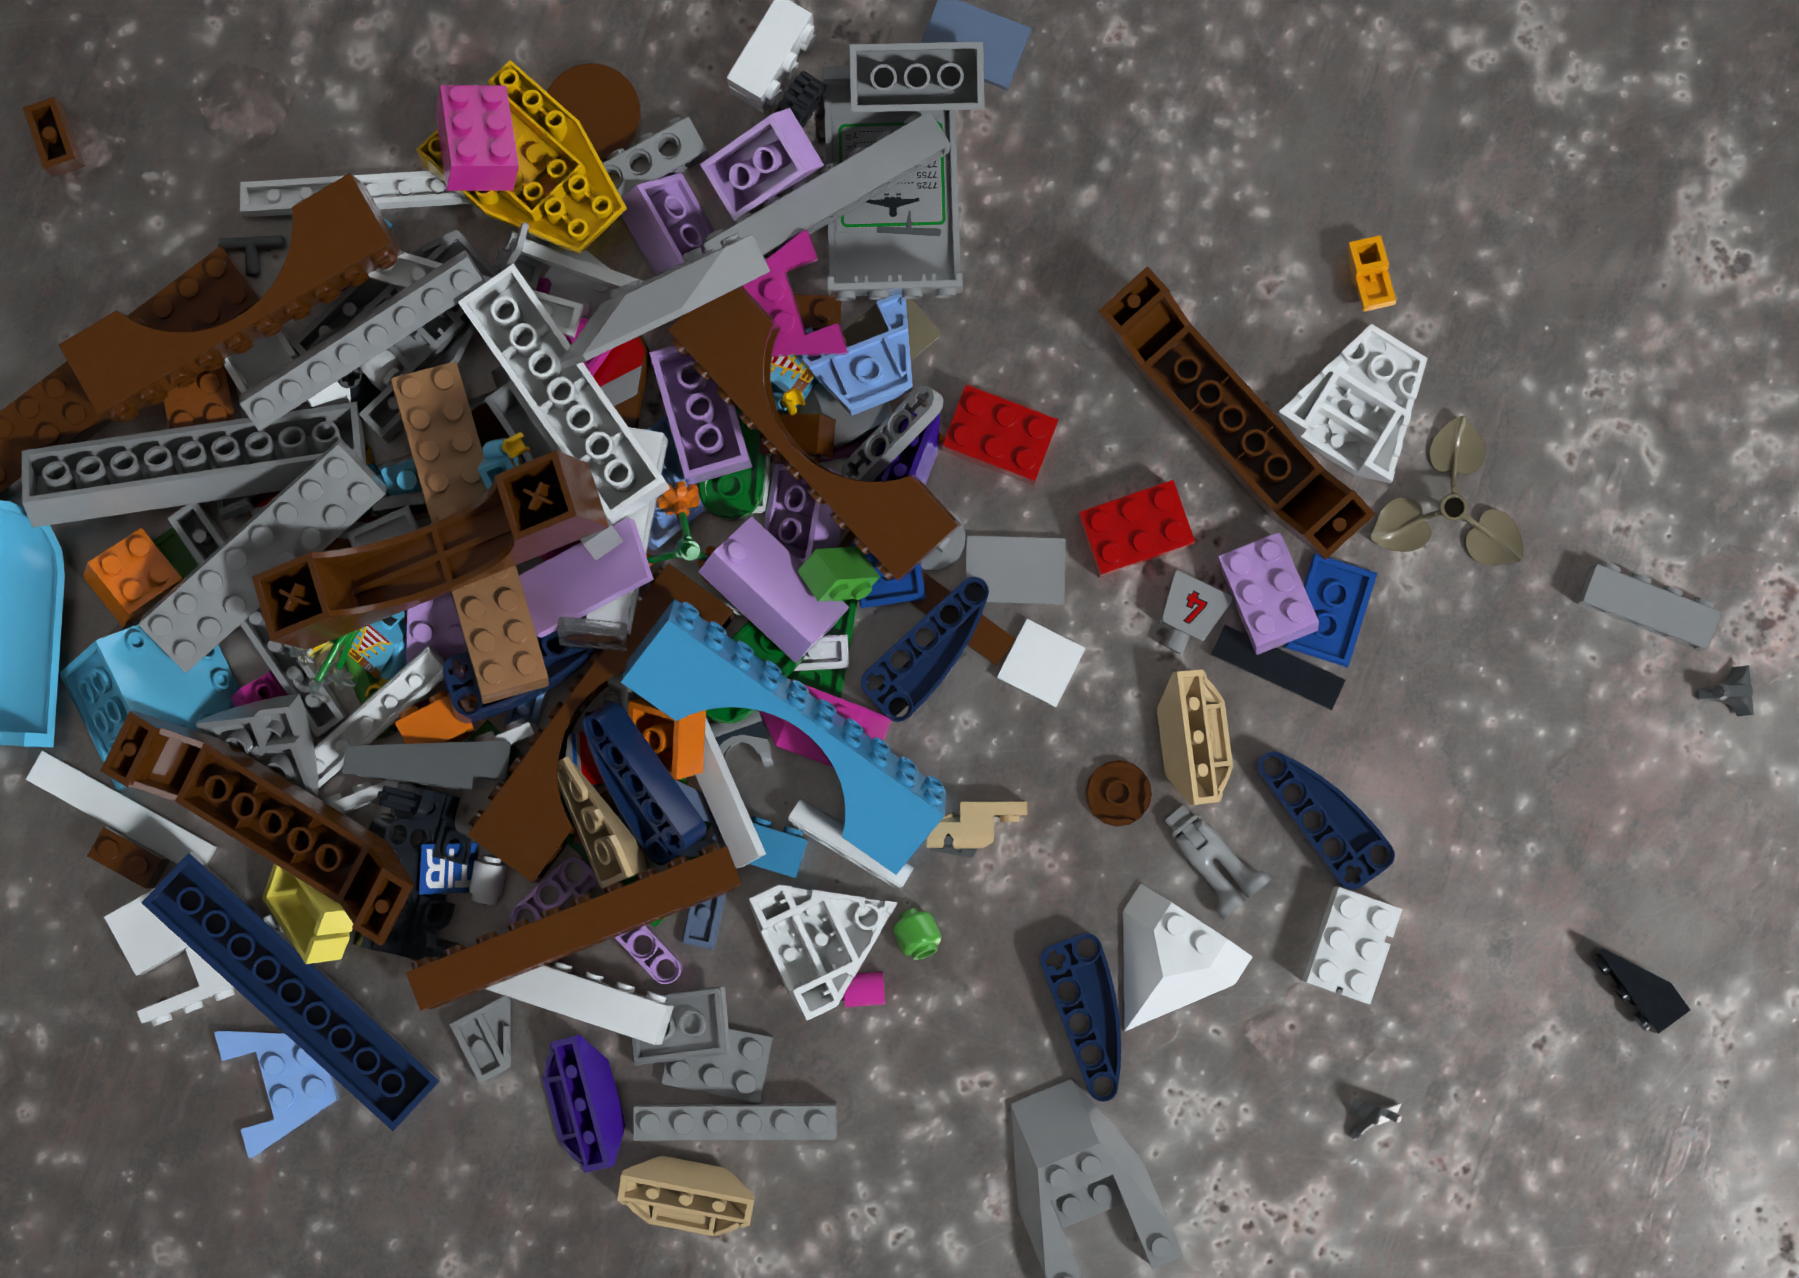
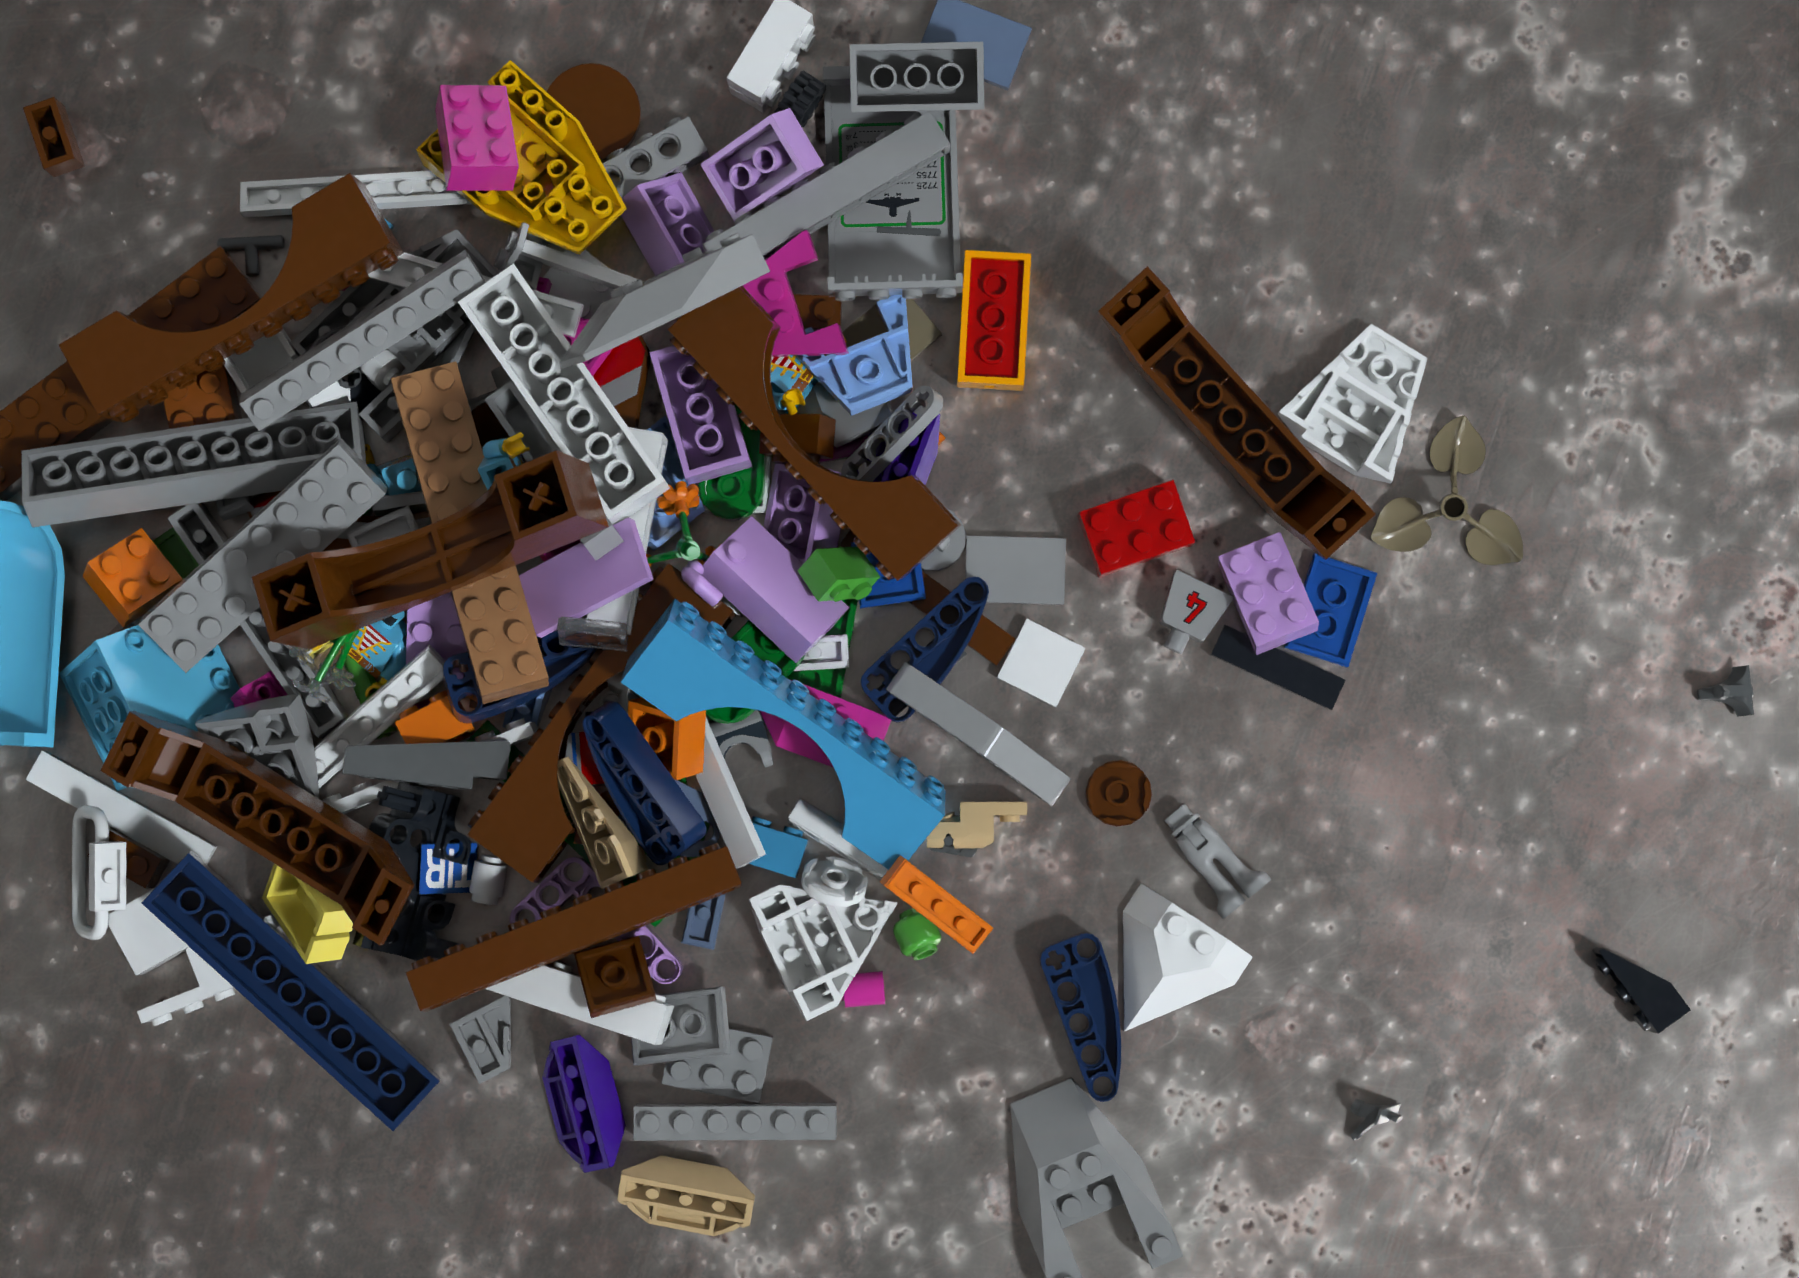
(106, 873): none -> white bar
(292, 1079): light blue wing -> none
(615, 976): none -> reddish brown tile
(693, 577): none -> lavender arm
(845, 891): none -> white tile
(936, 904): none -> orange tile
(978, 733): none -> light grey beam
(994, 320): none -> red brick
(999, 434): red brick -> none
(1195, 737): tan wedge -> none
(1337, 820): dark blue beam -> none
(1351, 944): white piece -> none
(1370, 273): light orange brick -> none
(1649, 607): light grey brick -> none

